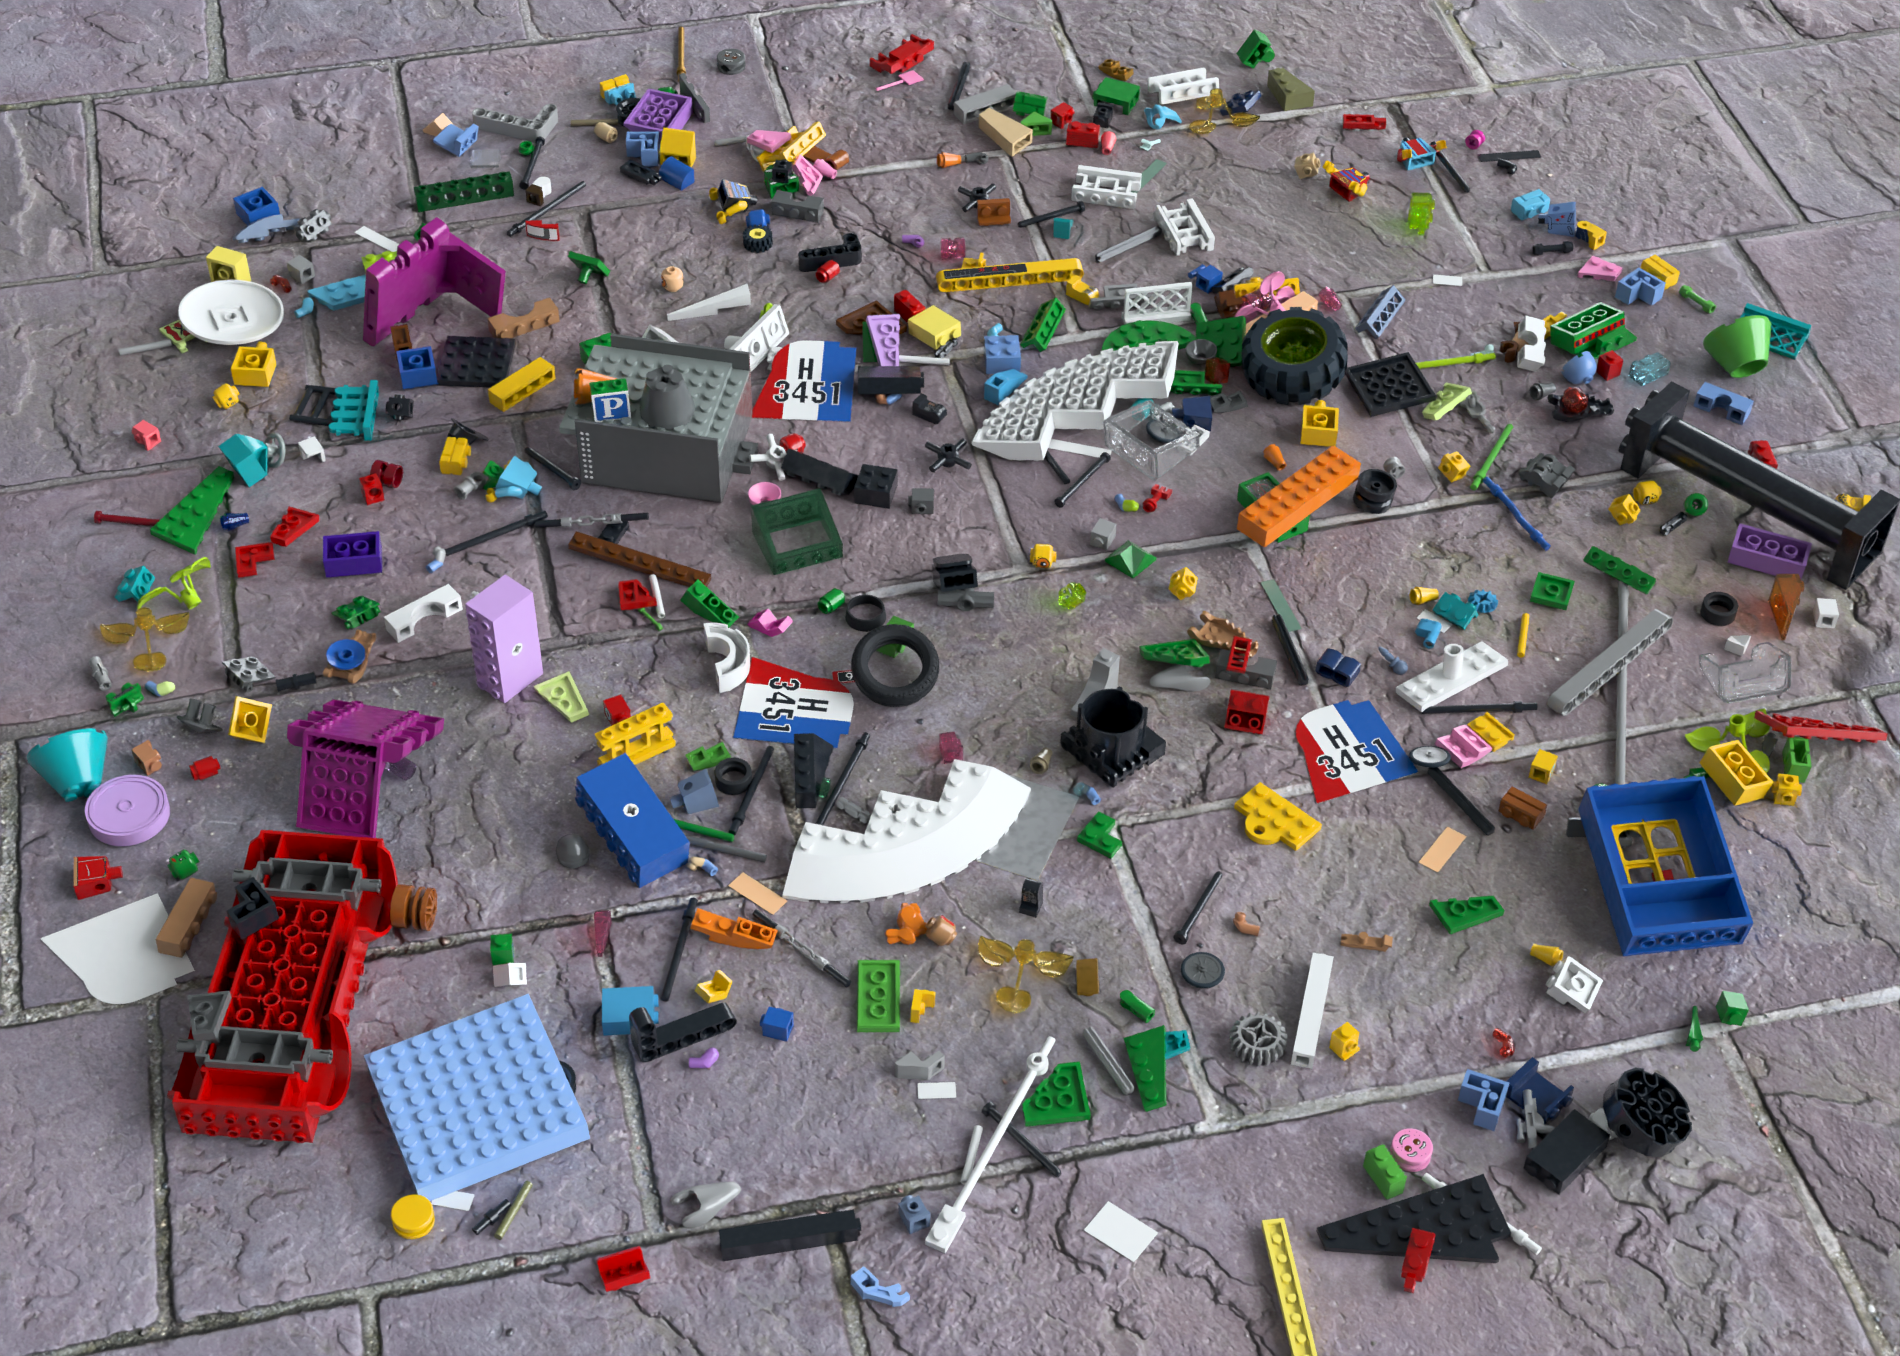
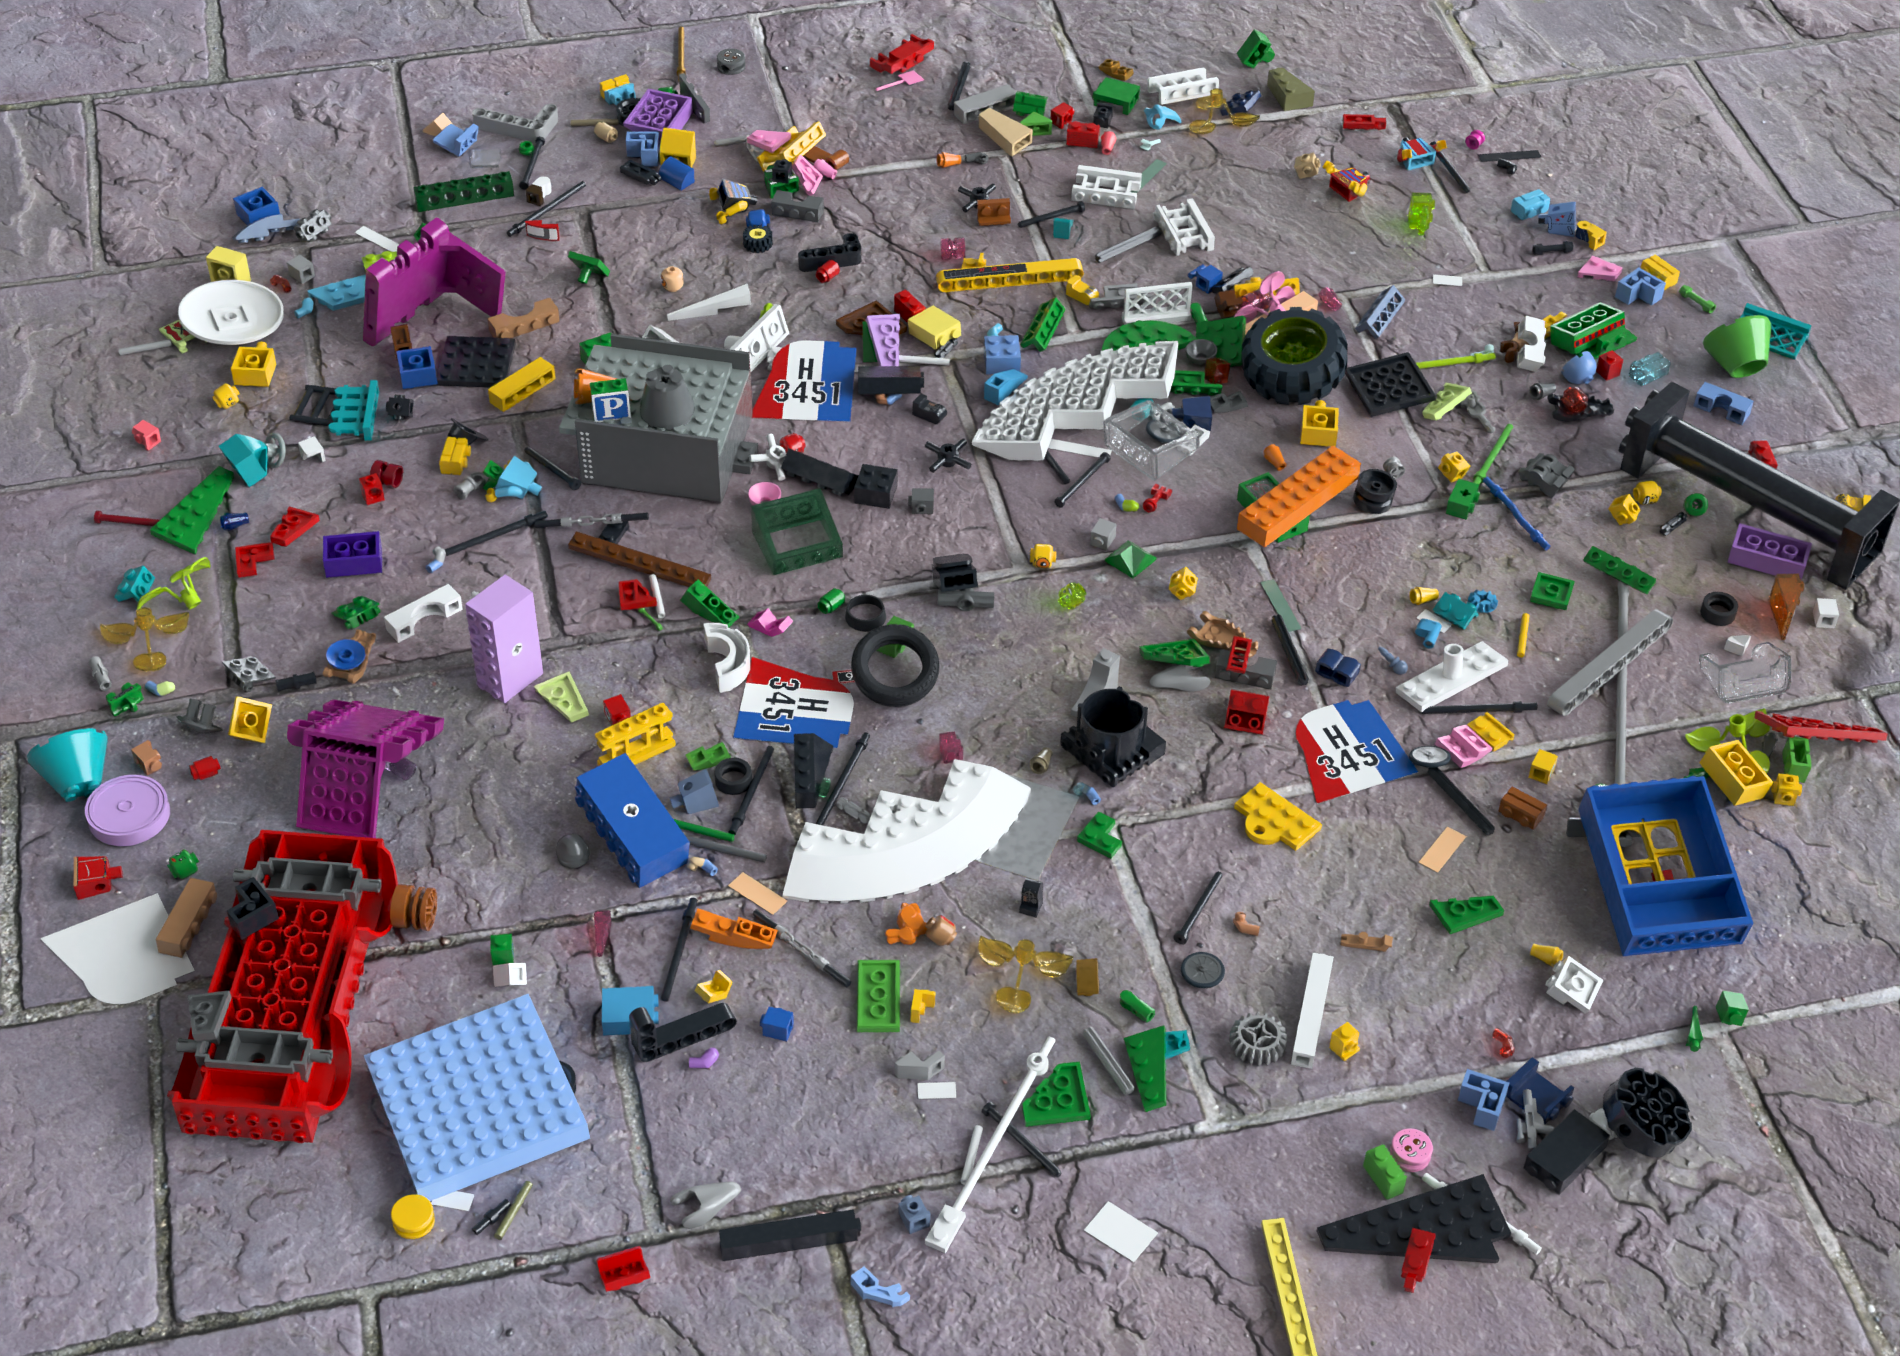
(915, 240): medium lavender arm -> none
(1462, 499): none -> green brick

